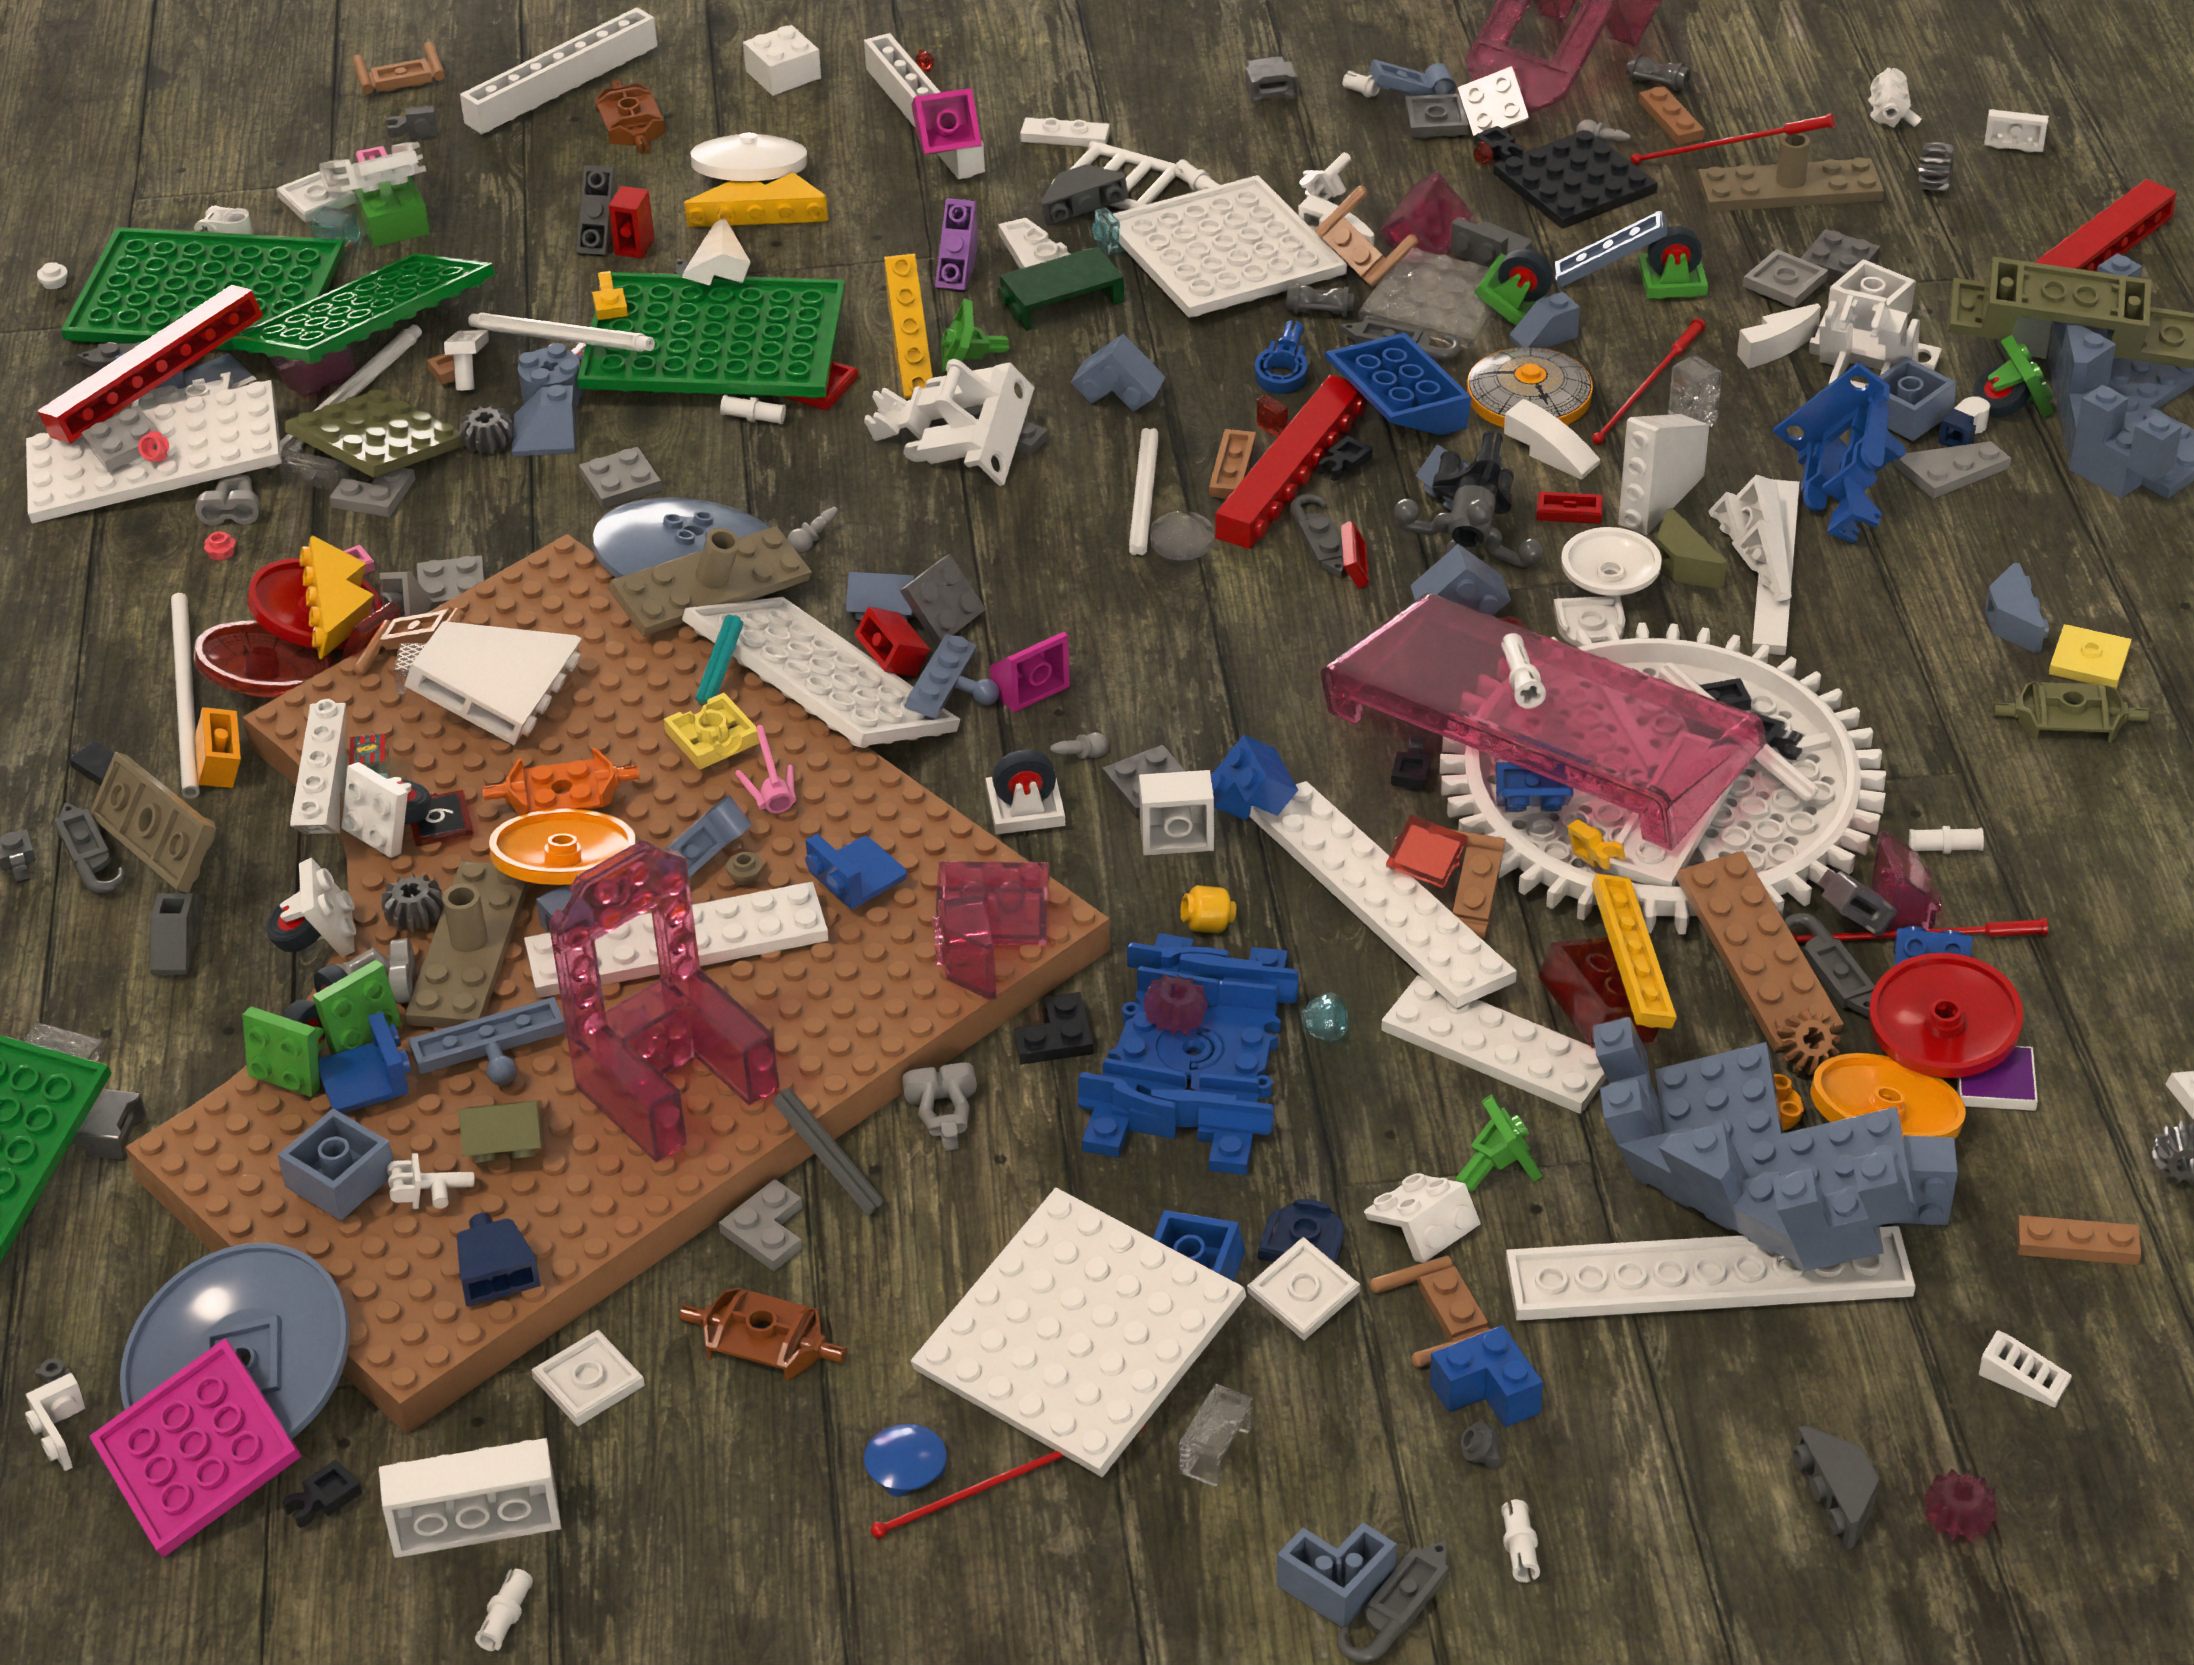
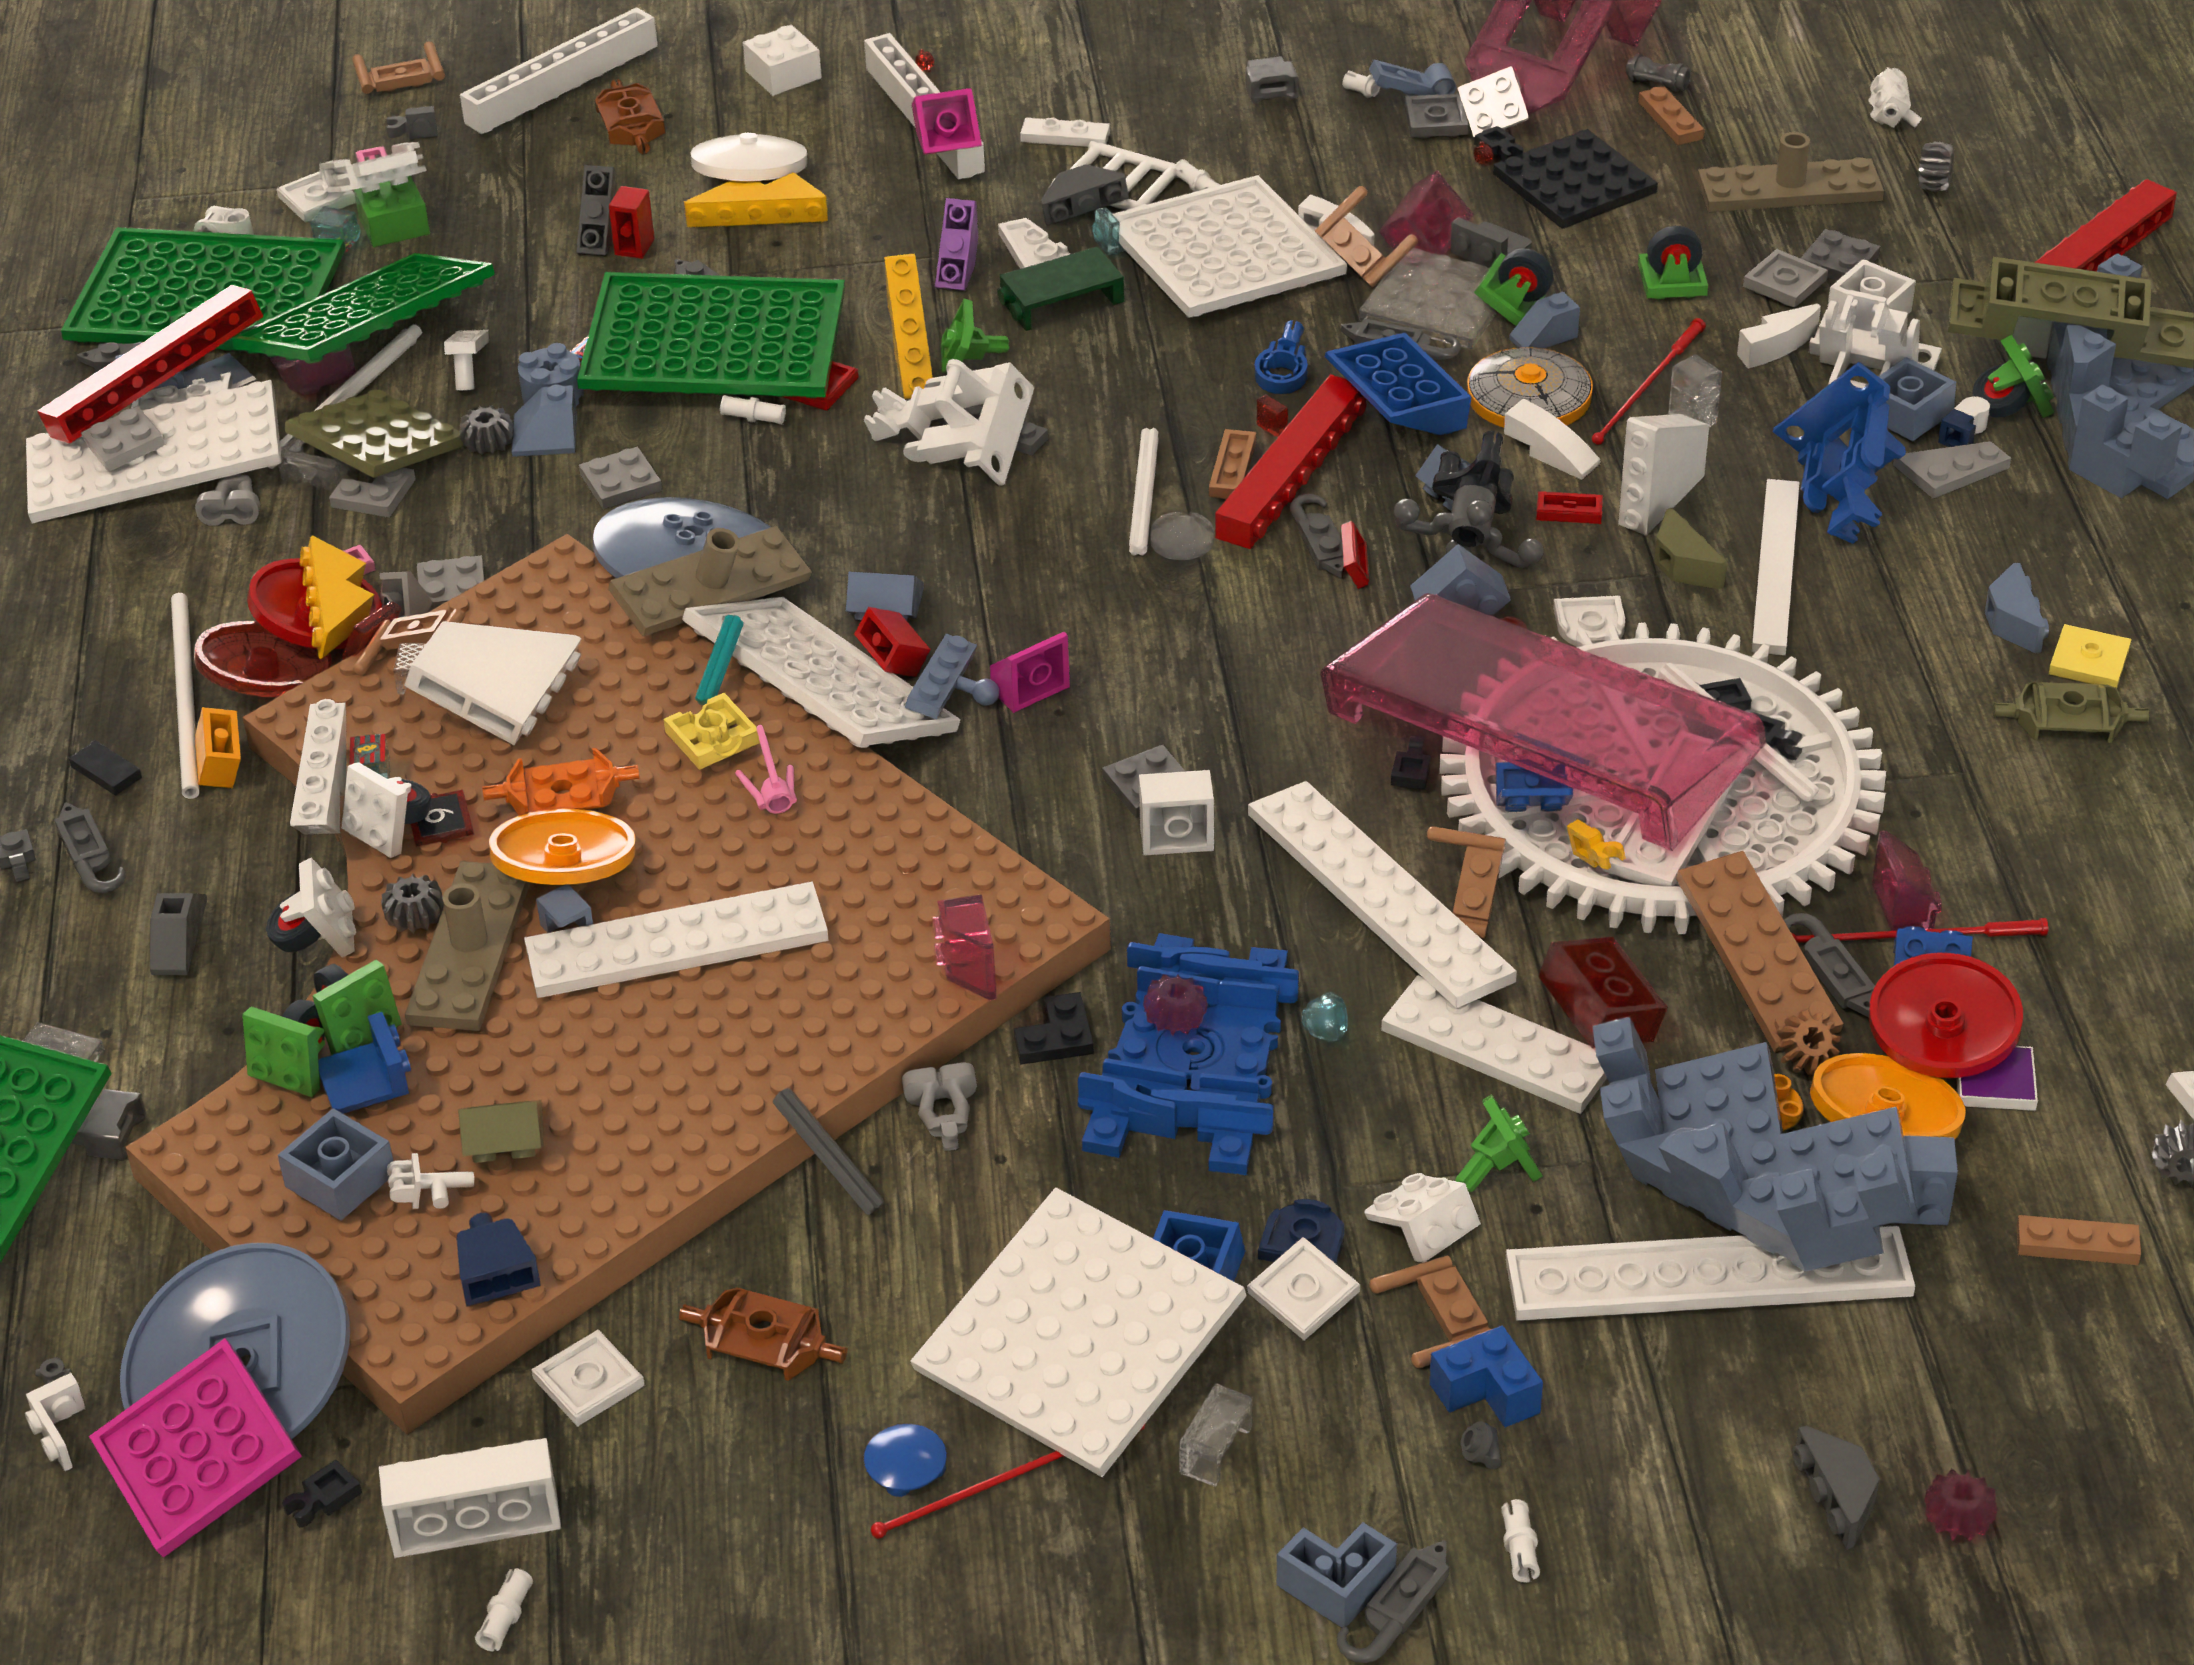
(52, 275): white plate -> none
(147, 449): coral plate -> none
(153, 822): dark tan plate -> none
(220, 546): coral plate -> none
(399, 967): light grey piece -> none
(442, 368): medium nougat plate -> none
(488, 1037): sand blue plate -> none
(562, 332): white piece -> none
(609, 301): yellow plate -> none
(684, 1015): clear pink bracket -> none
(711, 833): sand blue plate -> none
(719, 256): white wedge -> none
(744, 868): dark tan plate -> none
(759, 1228): light grey plate -> none
(803, 537): light grey bar -> none
(853, 871): blue bracket -> none
(942, 599): flat silver plate -> none
(1012, 893): clear pink slope -> none
(1024, 793): plate -> none
(1093, 746): light grey bar -> none
(1119, 369): sand blue brick -> none
(1207, 909): yellow head -> none
(1252, 777): blue brick -> none
(1305, 299): dark grey piece -> none
(1326, 183): white arm -> none
(1347, 455): black plate -> none
(1426, 851): clear red piece -> none
(1523, 677): white pin -> none
(1600, 131): light grey bar -> none
(1611, 248): sand blue tile -> none
(1611, 561): white dish -> none
(1633, 951): yellow plate -> none
(1757, 531): white wedge -> none
(1790, 128): red piece -> none
(1857, 901): flat silver piece -> none
(1946, 839): white pin -> none
(2003, 1372): white slope -> none
(2016, 130): white bracket -> none

